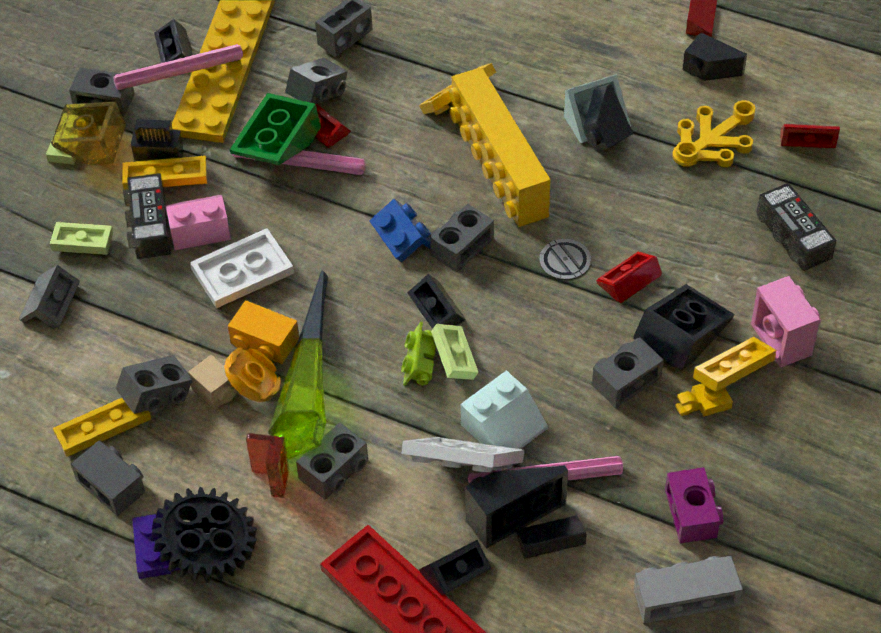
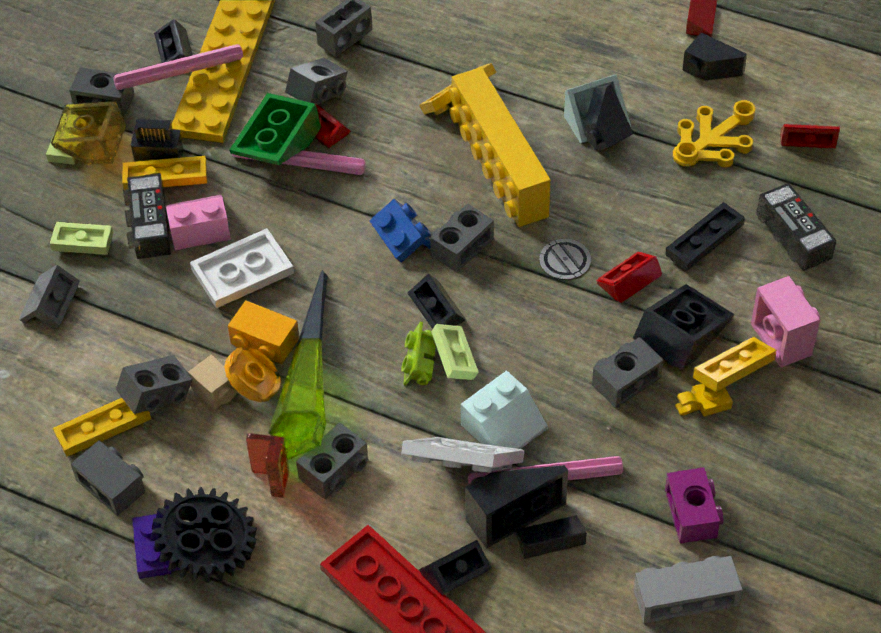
(705, 236): none -> black plate

